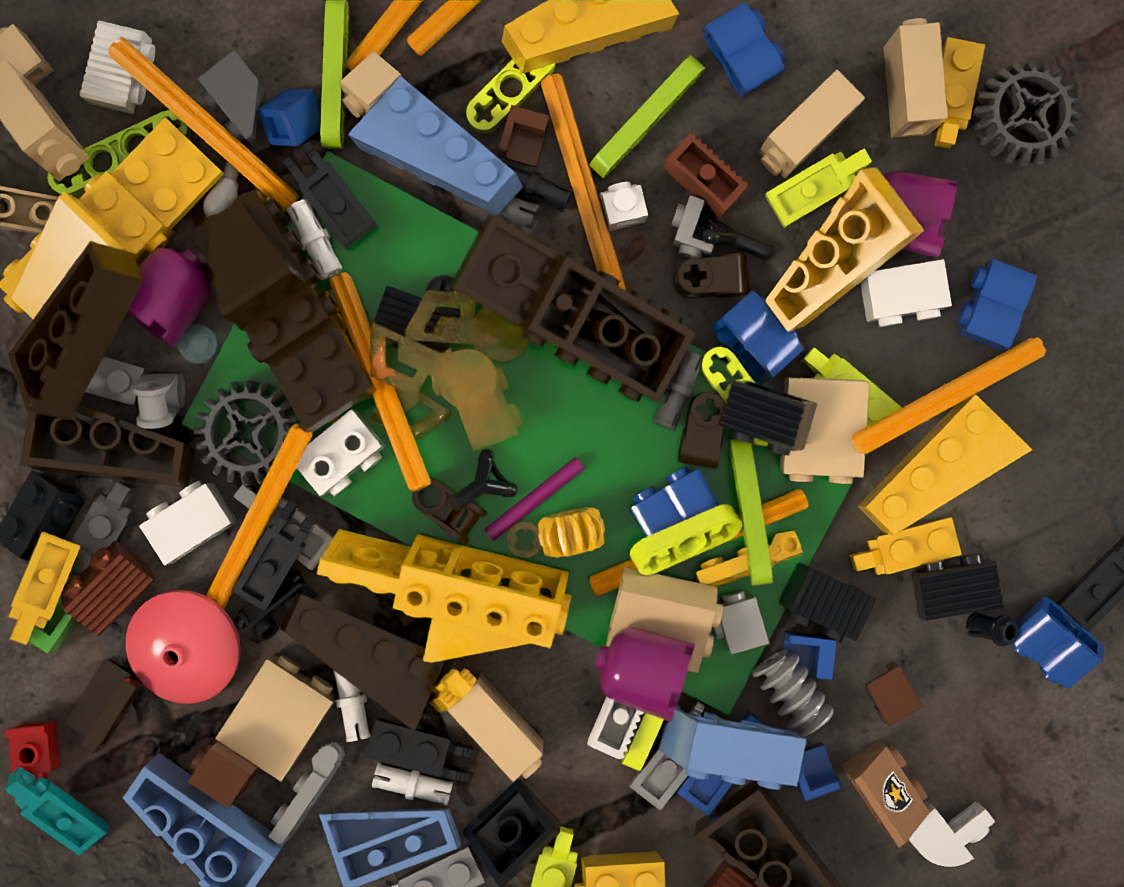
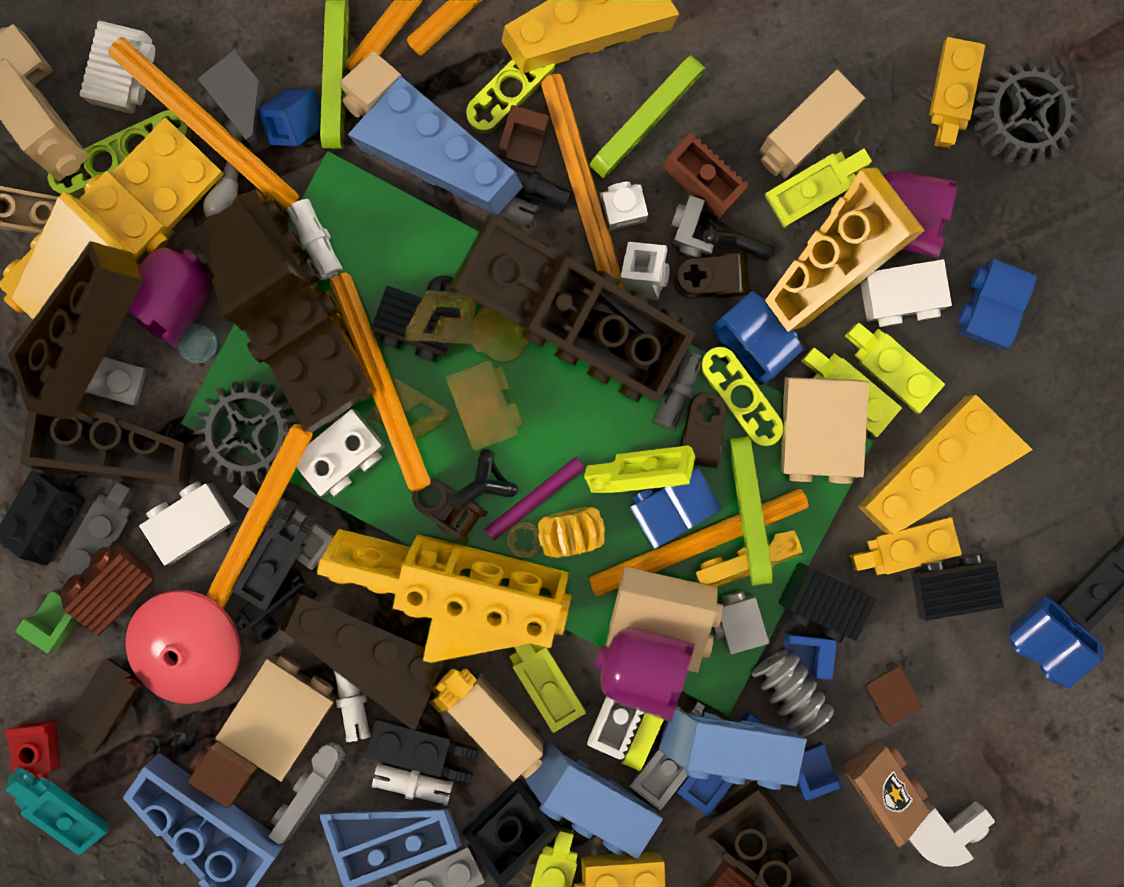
(41, 585): yellow hinge -> none
(159, 398): light grey piece -> none
(332, 199): black hinge -> none
(462, 376): clear yellow piece -> none
(547, 685): none -> neon yellow hinge
(592, 803): none -> medium blue wedge
(642, 470): none -> neon yellow hinge
(645, 269): none -> white brick
(704, 533): neon yellow beam -> none
(744, 49): blue brick -> none
(768, 416): black brick -> none
(895, 367): none -> neon yellow hinge
(915, 79): tan brick -> none
(948, 395): light orange axle -> none
(1000, 629): black pin -> none

